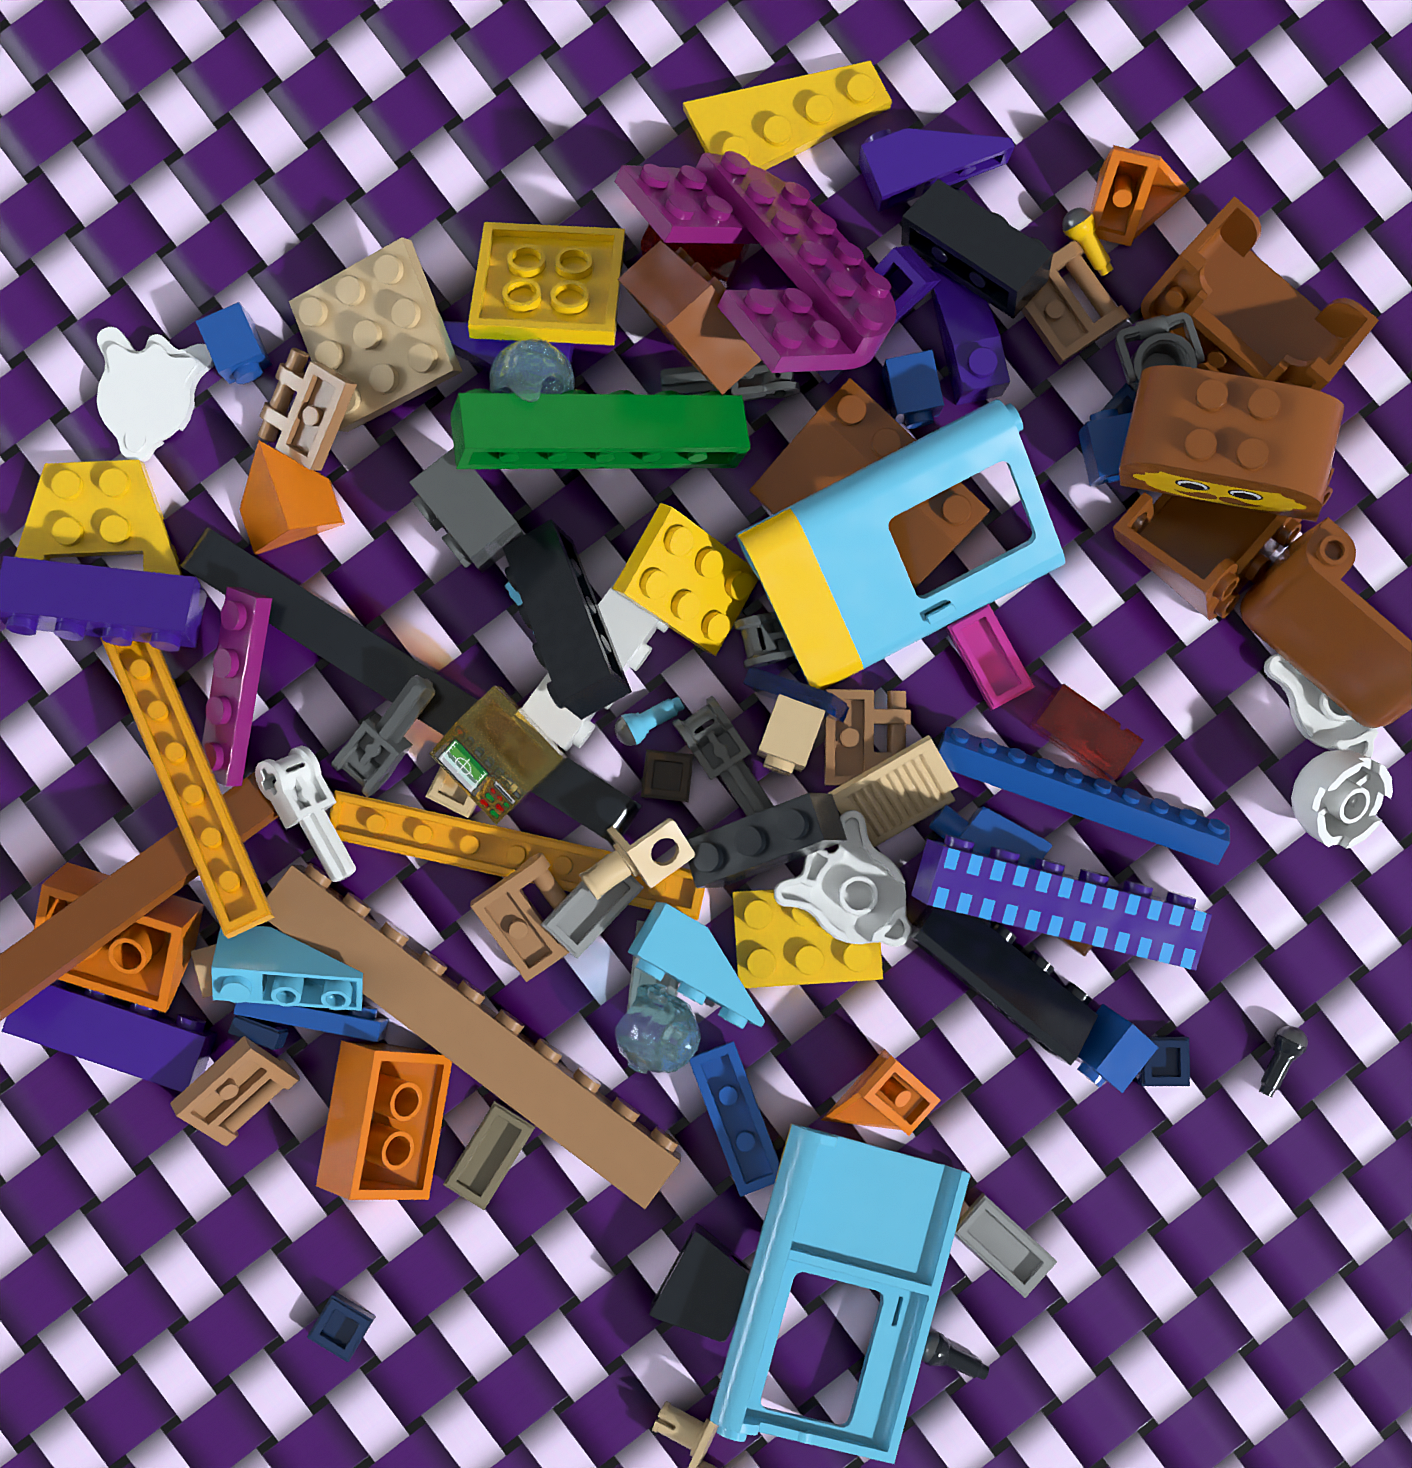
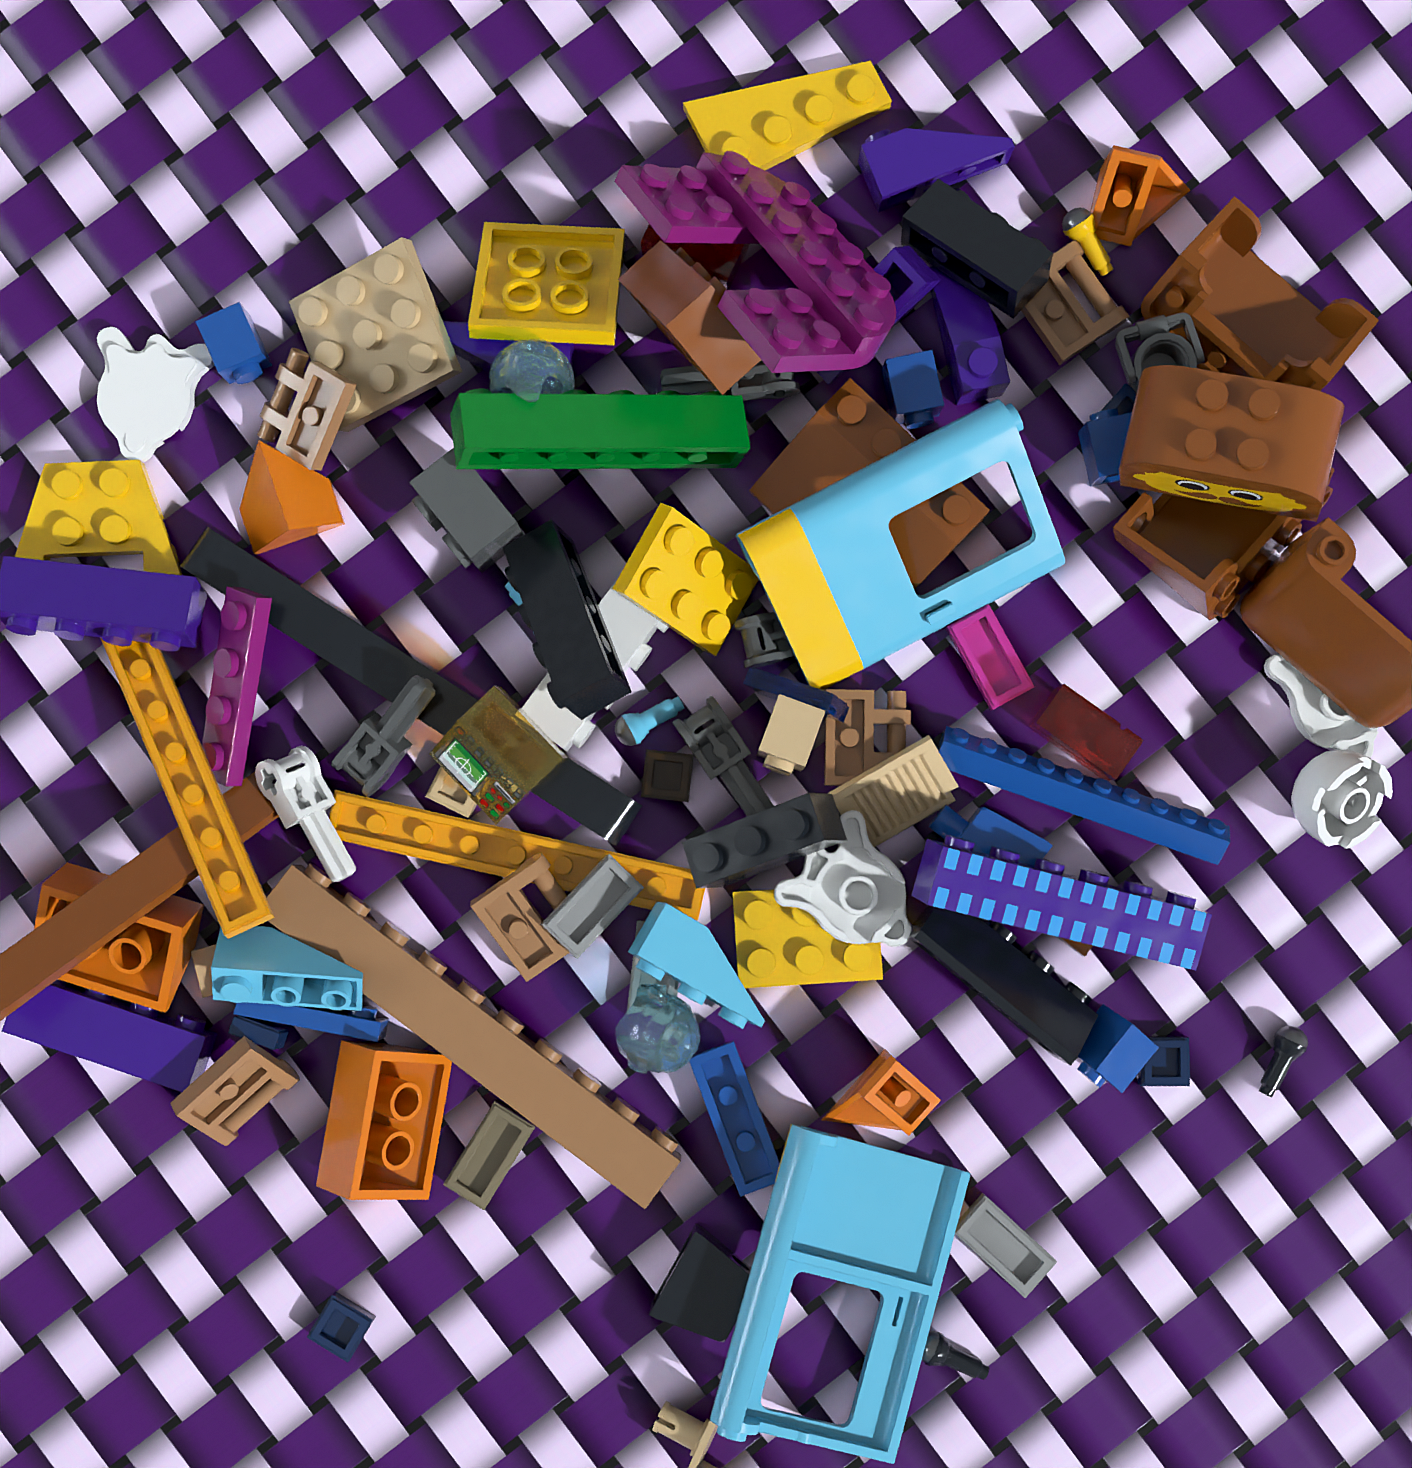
(637, 859): tan bracket -> none

